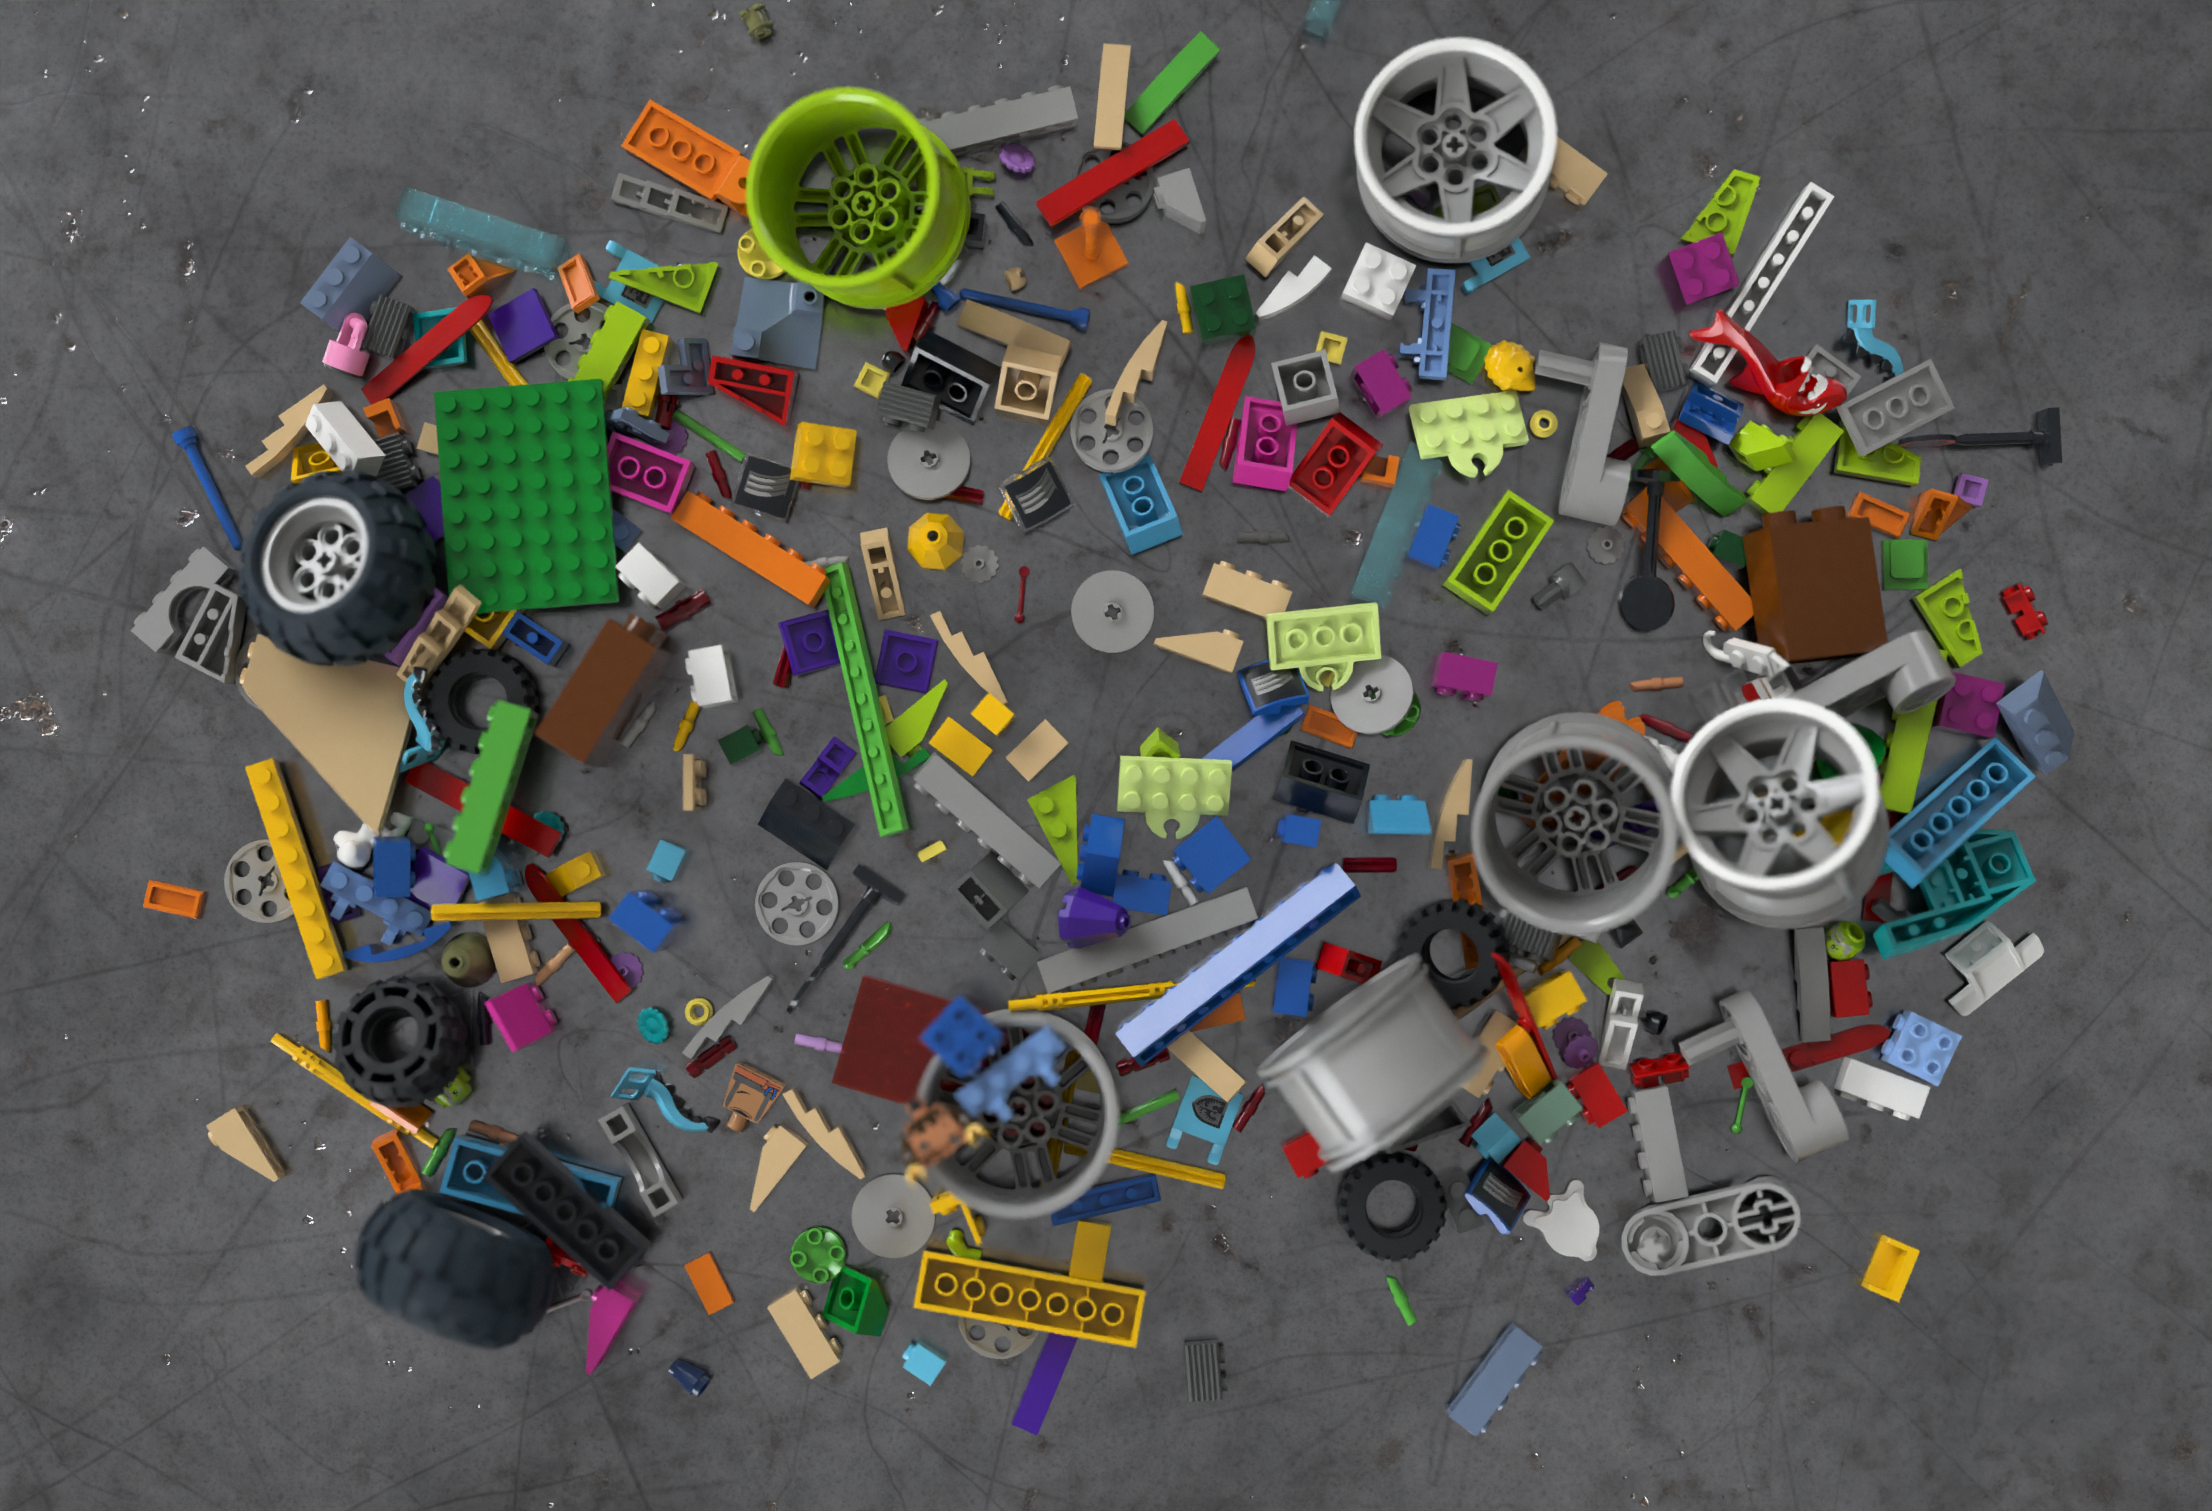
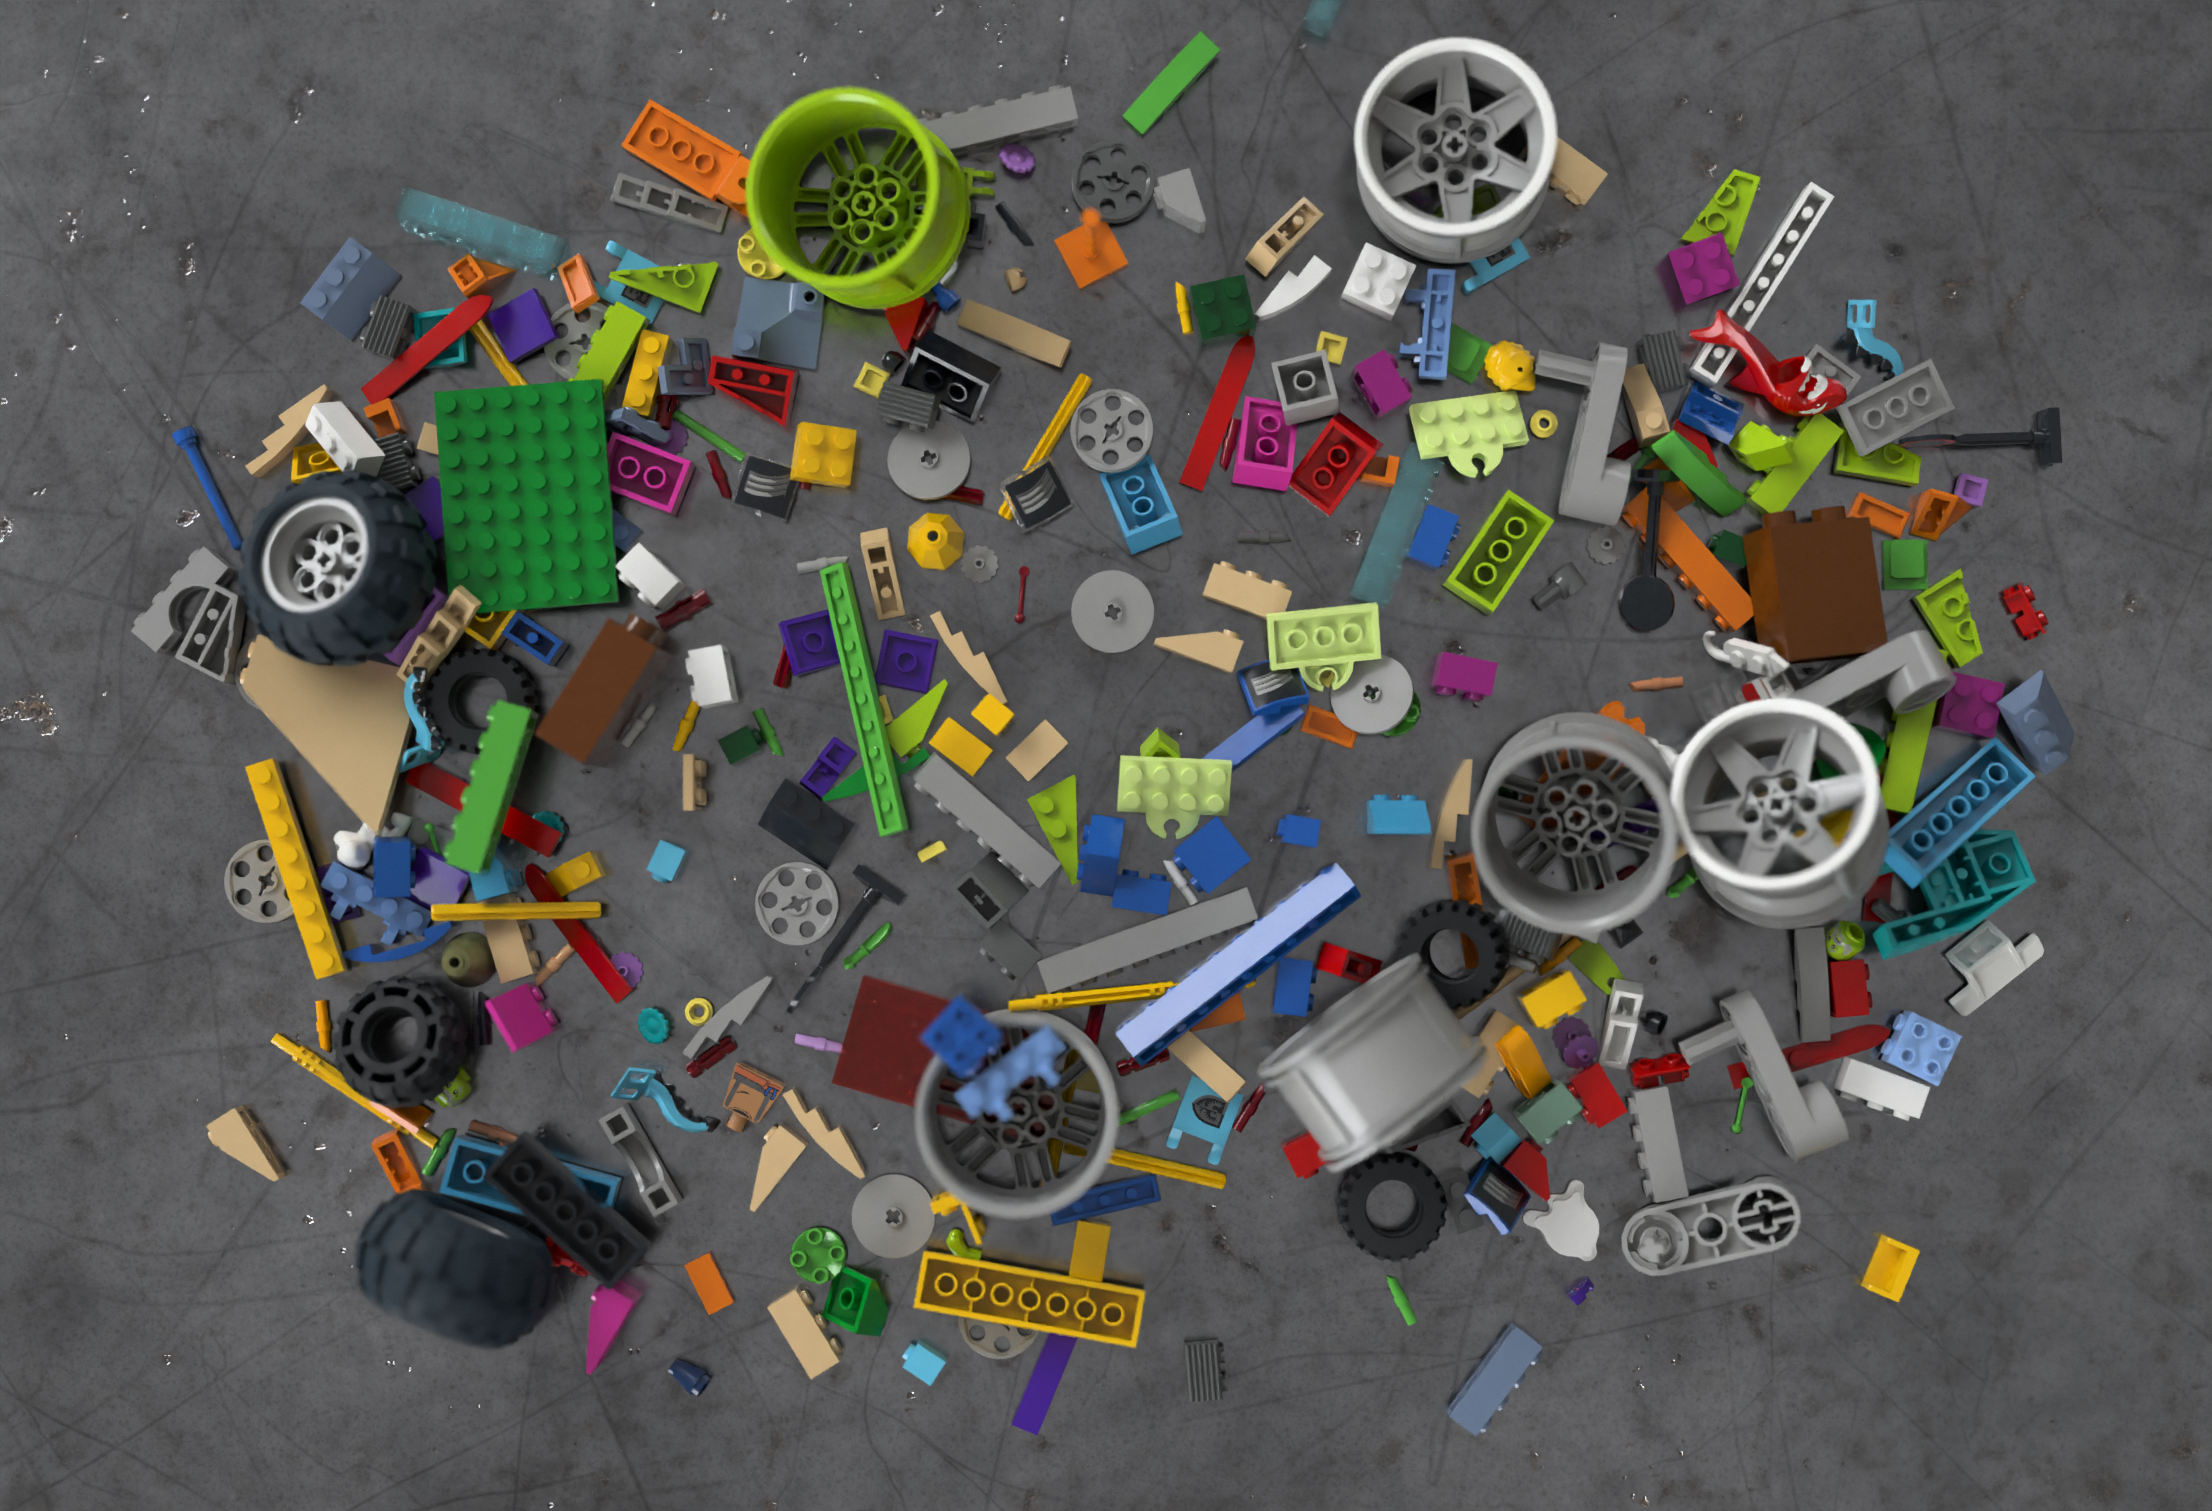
(174, 899): orange tile -> none
(345, 353): bright pink piece -> none
(585, 1296): light grey hinge -> none
(647, 920): blue brick -> none
(750, 548): orange brick -> none
(757, 20): olive brick -> none
(934, 1135): torso -> none
(1028, 382): tan brick -> none
(1077, 317): blue piece -> none
(1090, 919): dark purple cone -> none
(1112, 96): tan slope -> none
(1112, 172): red tile -> none
(1140, 366): tan slope -> none
(1322, 782): black slope -> none
(1369, 865): dark red axle -> none
(1522, 1009): red piece -> none
(1666, 728): dark red piece -> none

